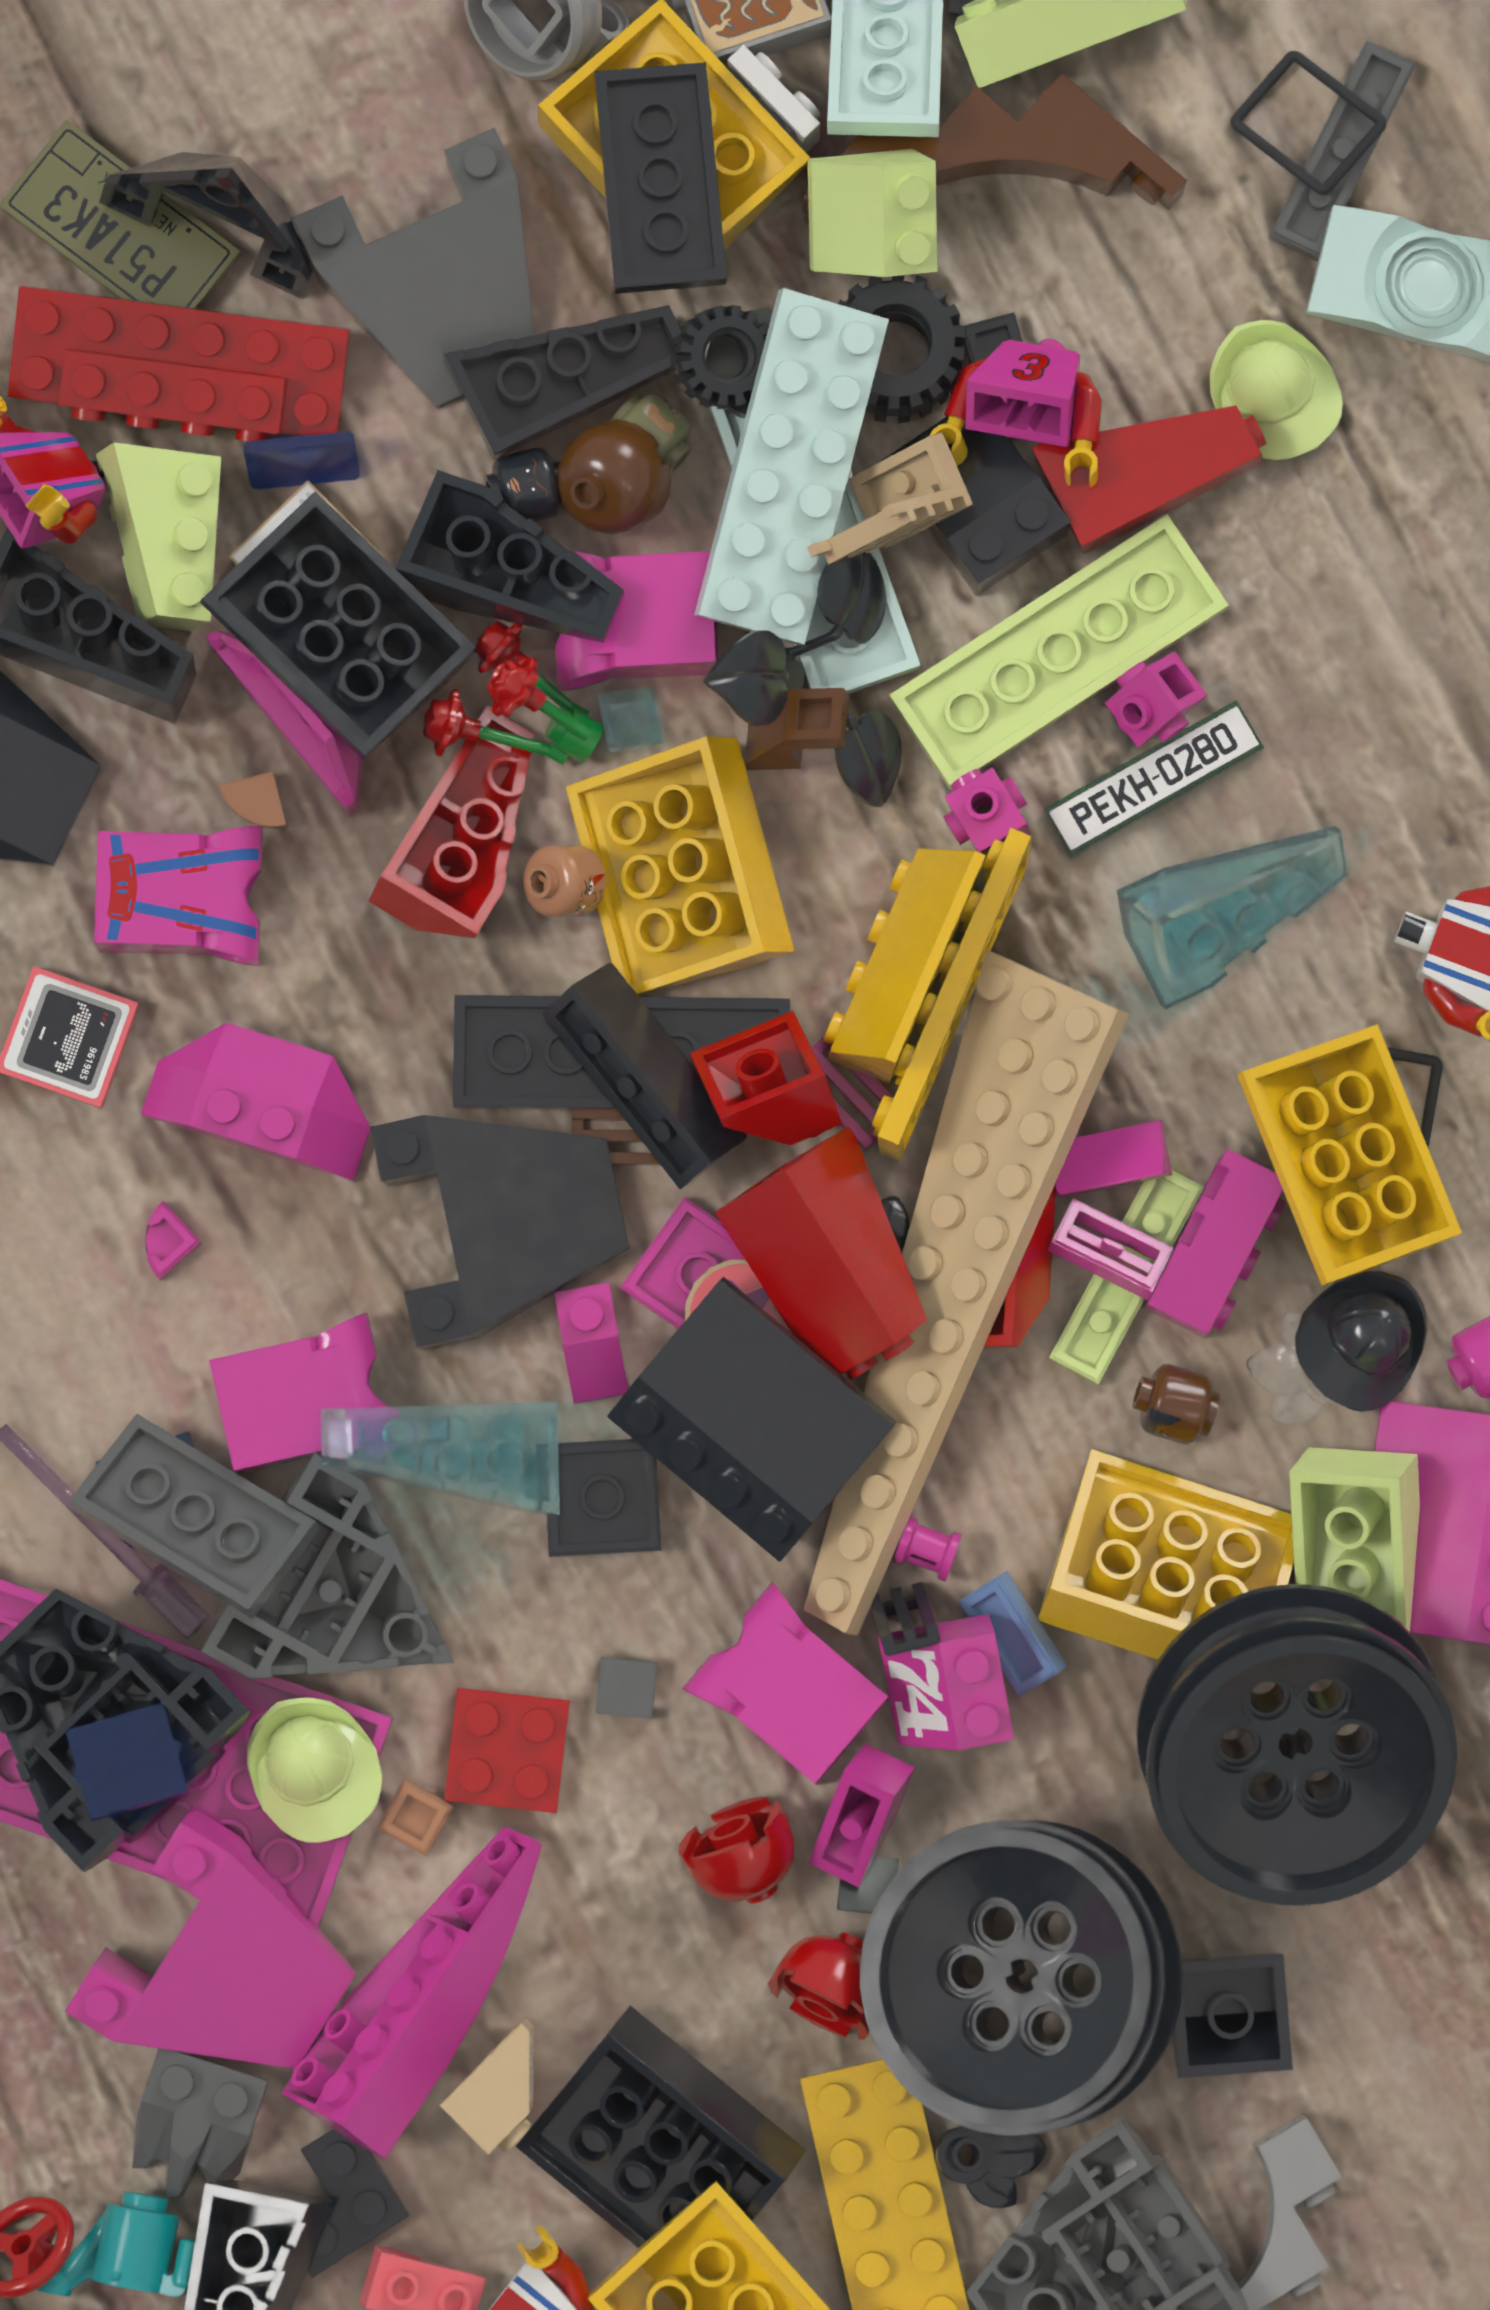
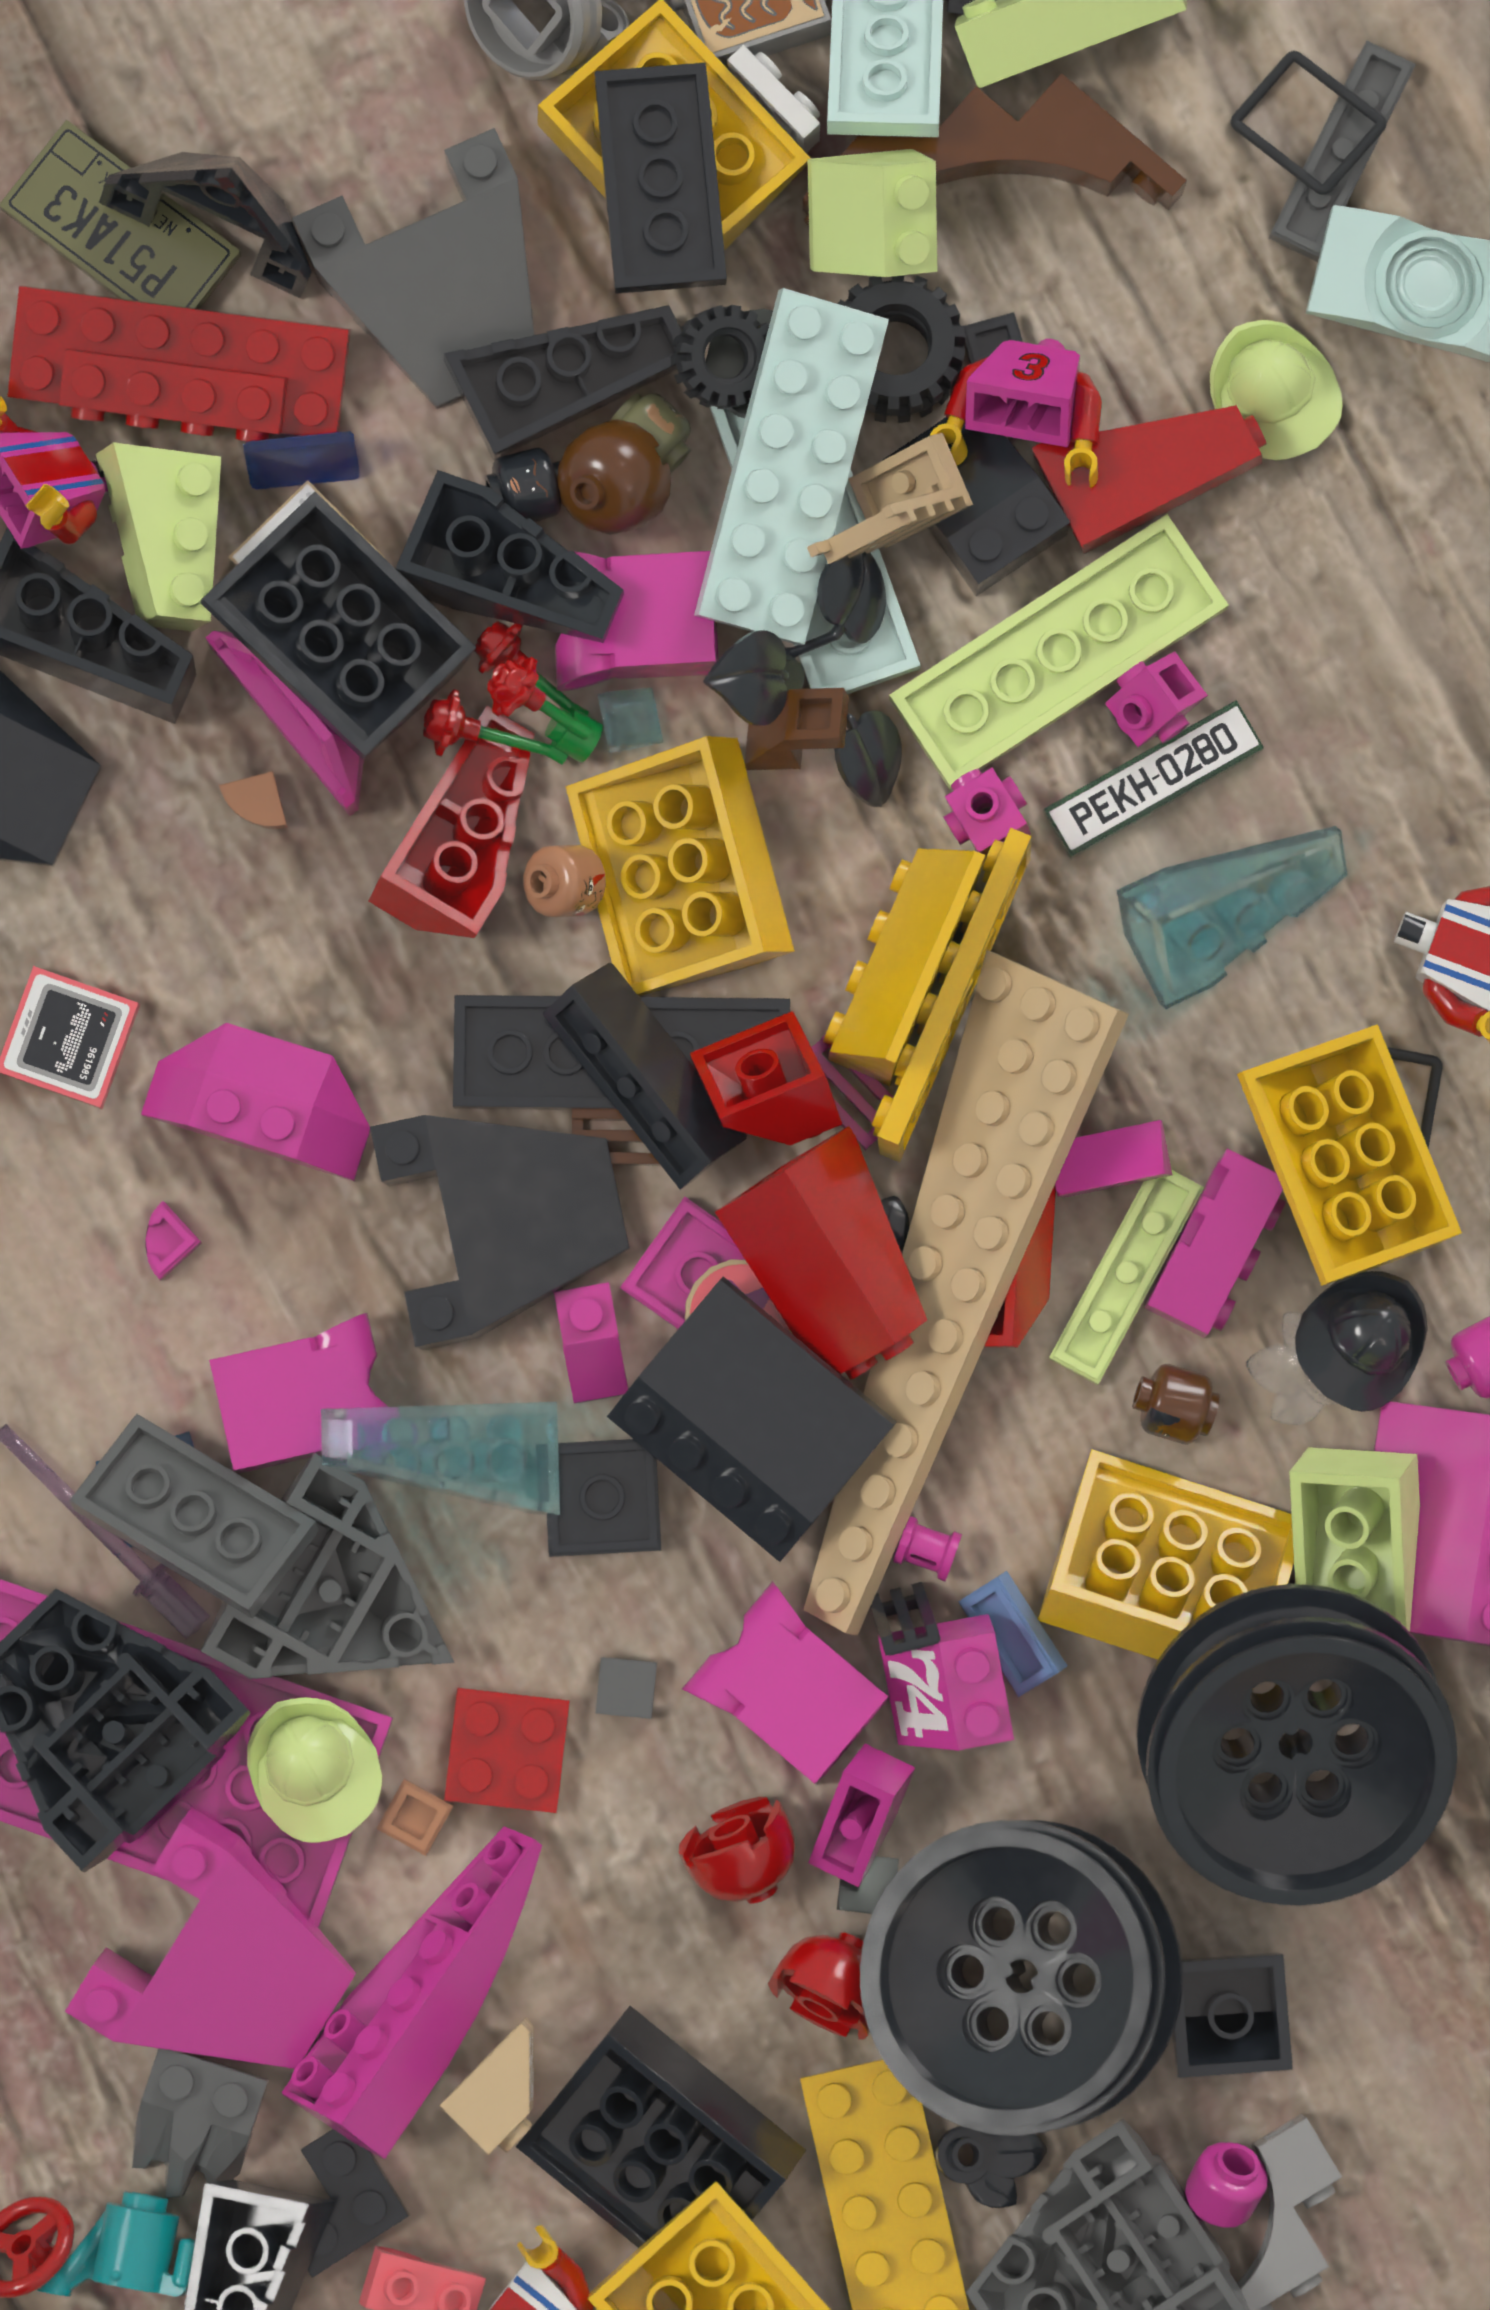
(127, 1762): clear blue piece -> none
(178, 893): dark pink piece -> none
(1107, 1257): dark pink tile -> none
(1226, 2184): none -> dark pink head

